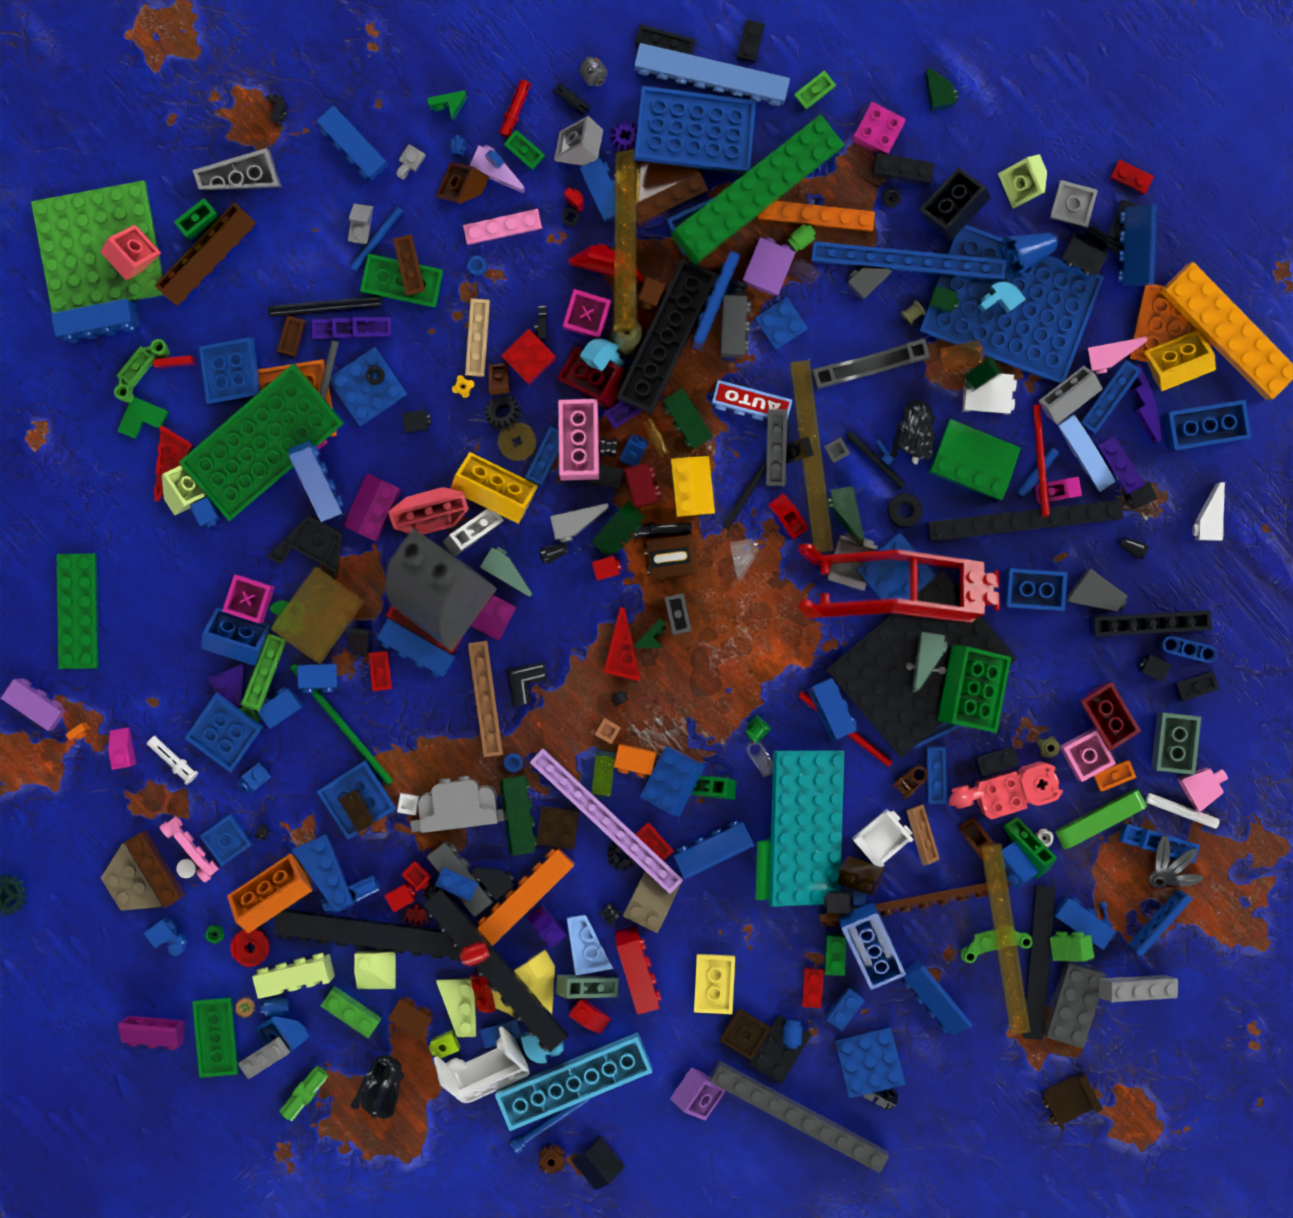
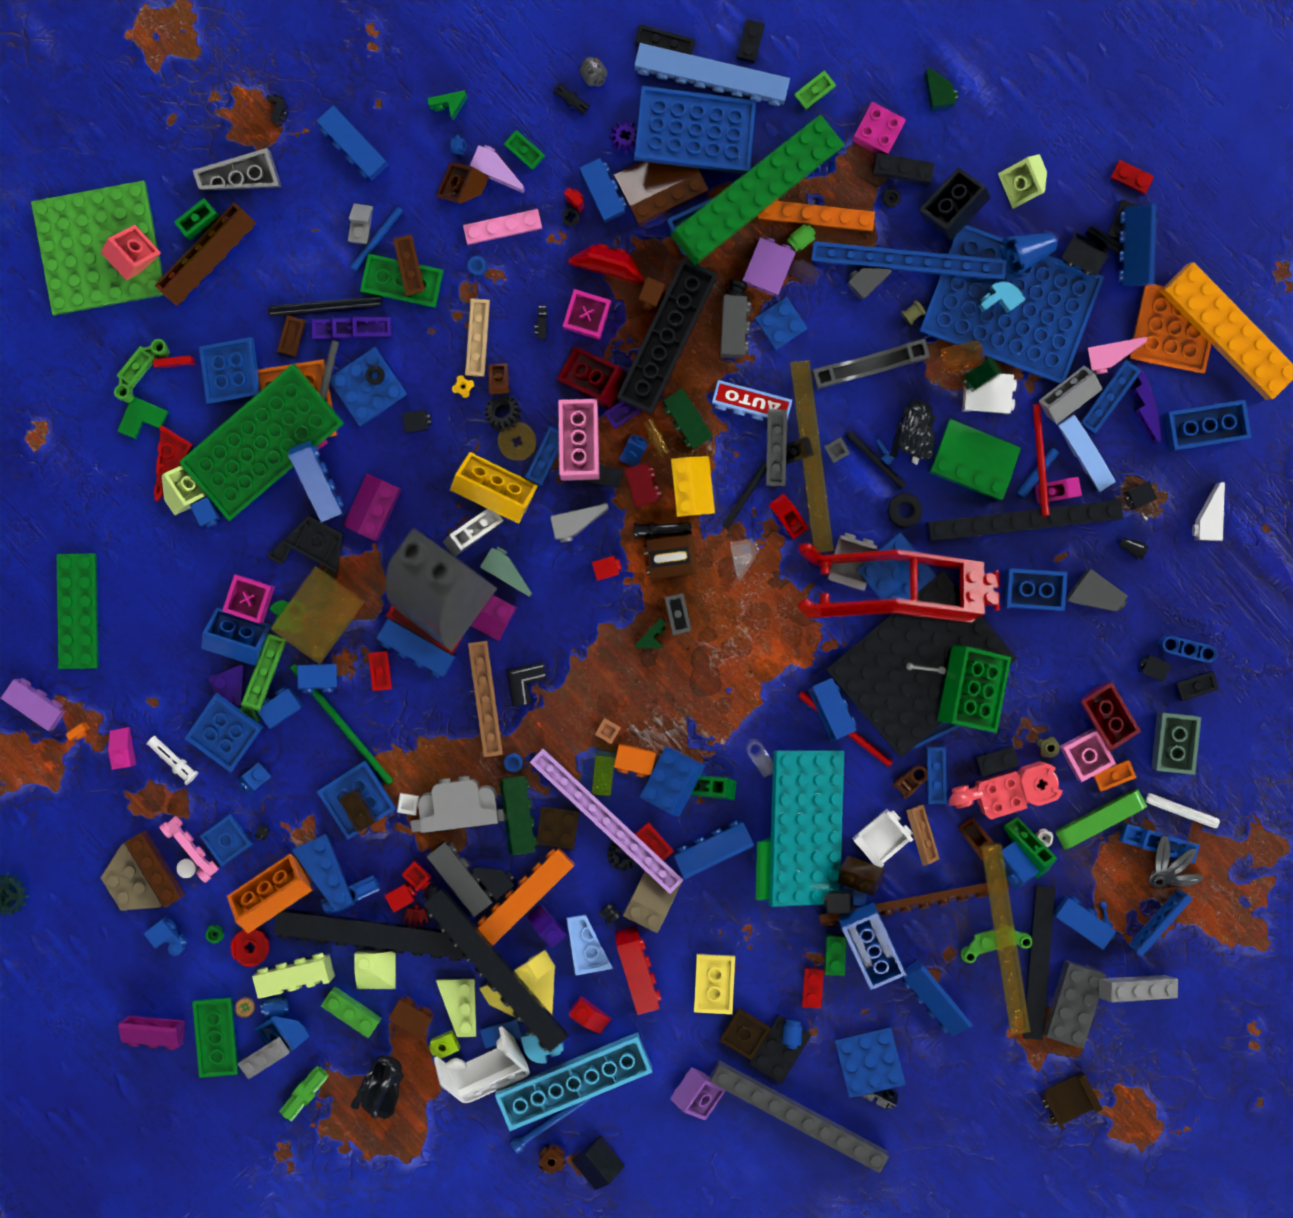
(96, 320): blue brick -> none
(360, 640): black slope -> none
(410, 159): light grey plate -> none
(429, 511): coral wedge -> none
(456, 884): blue plate -> none
(474, 954): red brick -> none
(482, 994): red plate -> none
(494, 159): blue tile -> none
(516, 104): red pin -> none
(529, 357): red brick -> none
(552, 553): black cone -> none
(579, 142): light grey slope -> none
(586, 986): sand green slope -> none
(600, 352): medium azure brick -> none
(608, 447): black wheel -> none
(619, 530): dark green brick -> none
(619, 698): black plate -> none
(621, 656): red wing -> none
(625, 241): clear yellow plate -> none
(628, 344): olive cone -> none
(714, 301): blue door -> none
(757, 729): green piece -> none
(844, 1008): blue brick -> none
(845, 510): dark green slope -> none
(929, 651): sand green slope -> none
(943, 300): dark green brick -> none
(1071, 947): bright green brick -> none
(1073, 204): light grey plate -> none
(1120, 465): dark purple plate -> none
(1150, 623): black brick -> none
(1180, 360): yellow slope -> none
(1202, 787): bright pink torso -> none

